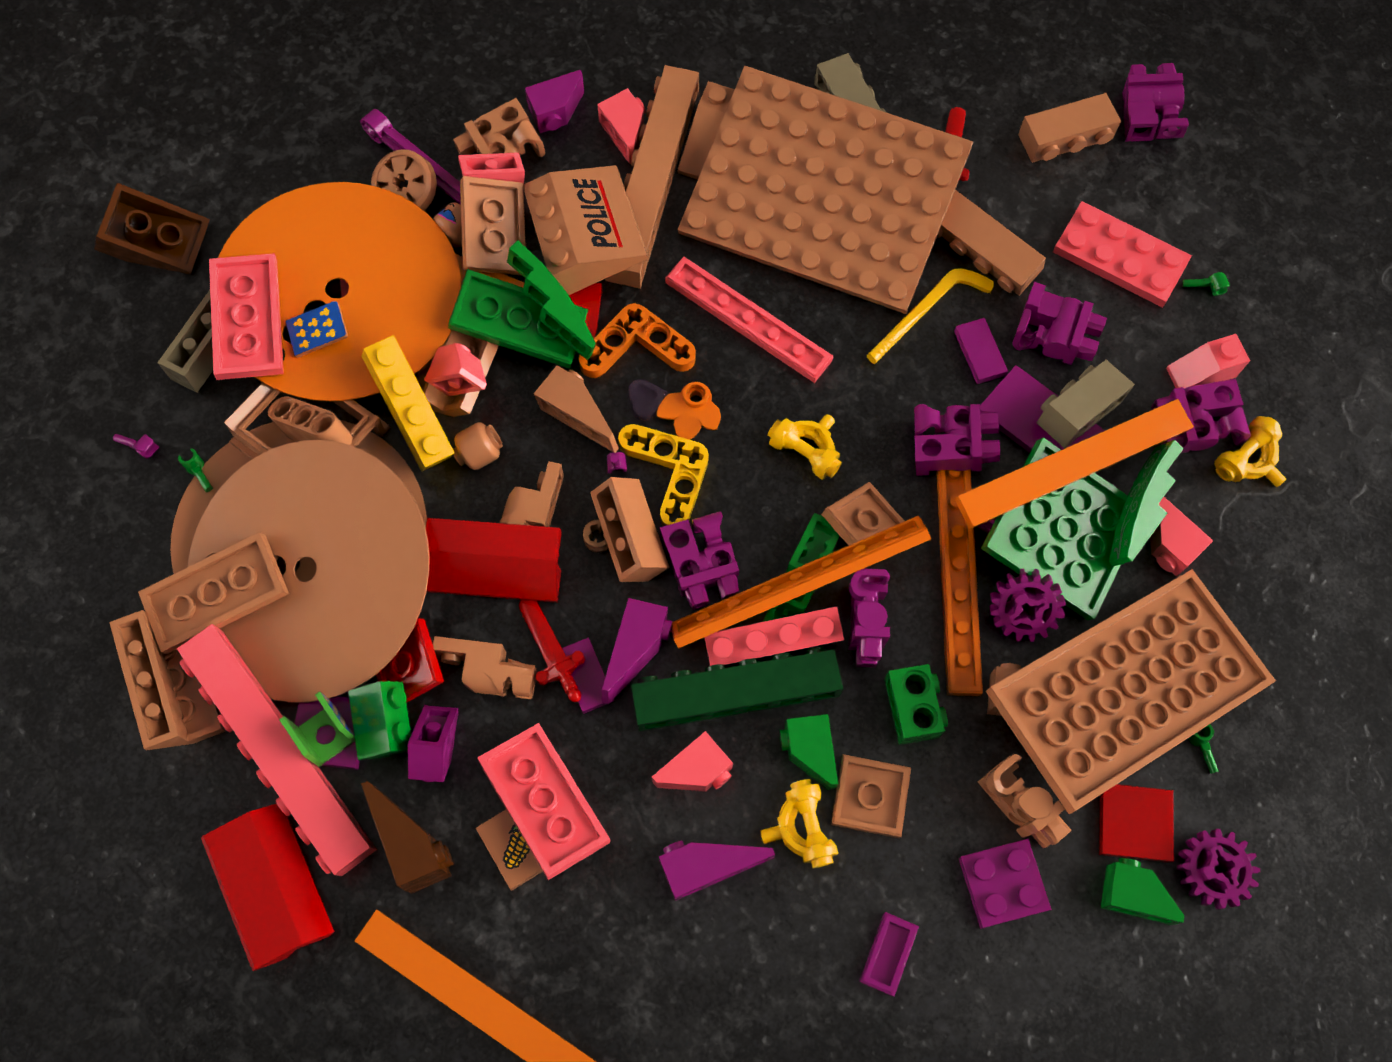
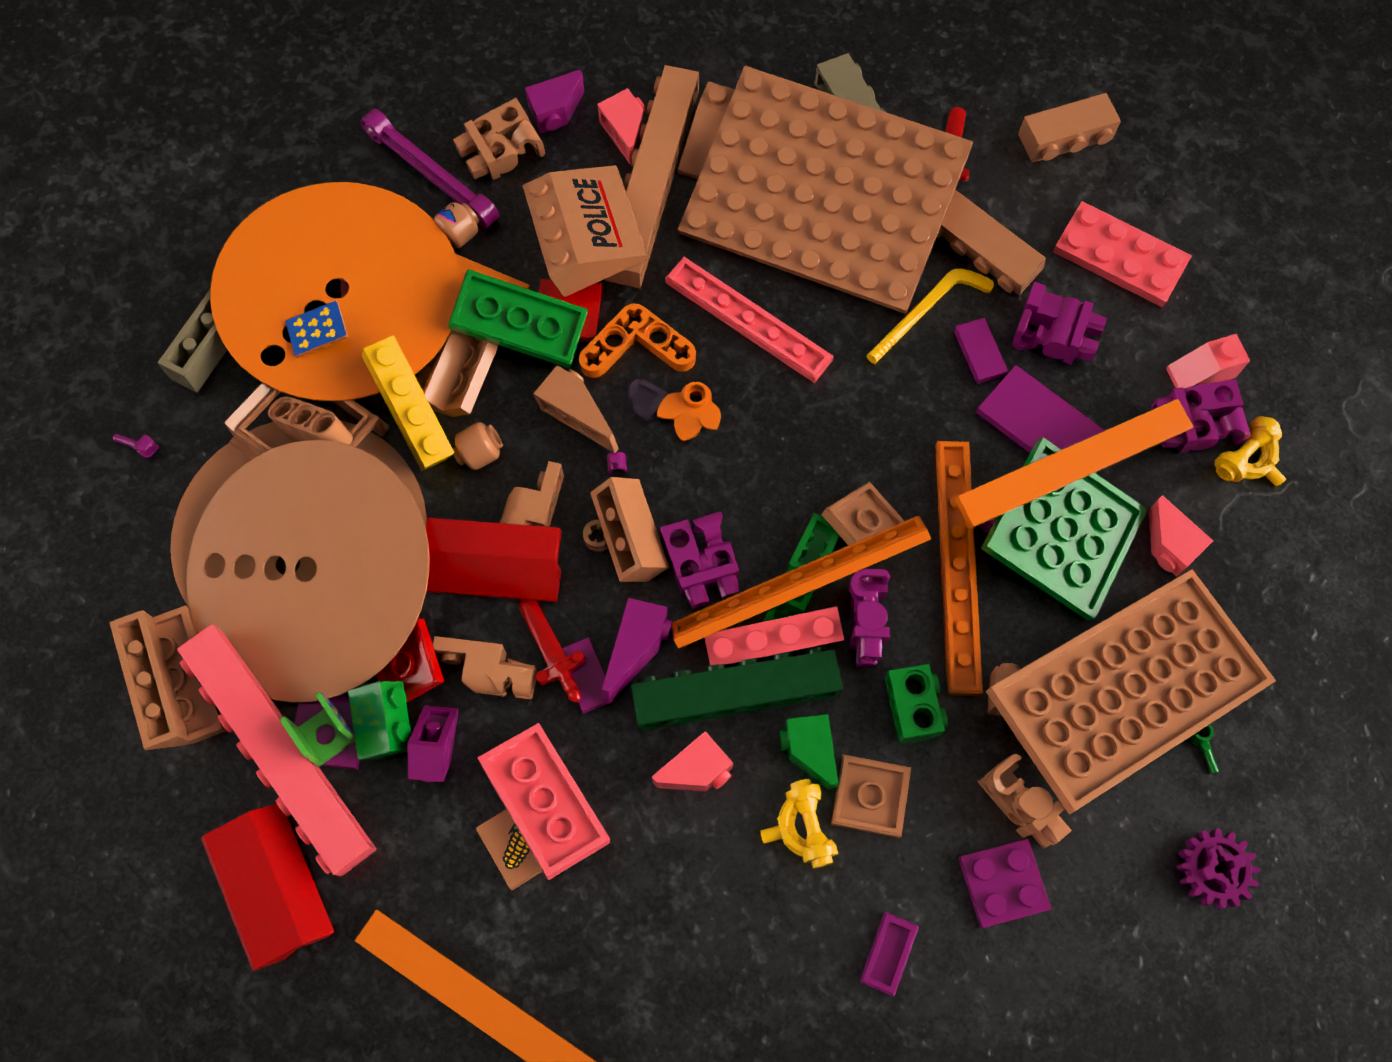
(150, 231): reddish brown slope -> none
(195, 466): green hand -> none
(213, 592): nougat plate -> none
(245, 316): coral plate -> none
(408, 166): nougat wheel -> none
(411, 851): reddish brown slope -> none
(456, 371): coral slope -> none
(490, 223): nougat plate -> none
(493, 166): coral slope -> none
(557, 307): green slope -> none
(682, 468): yellow beam -> none
(704, 864): magenta slope -> none
(789, 433): yellow piece -> none
(960, 445): magenta hips -> none
(1024, 619): magenta gear -> none
(1084, 402): dark tan brick -> none
(1137, 823): red tile -> none
(1138, 893): green slope -> none
(1141, 508): slope -> none
(1153, 94): magenta hips -> none
(1217, 282): green hand -> none

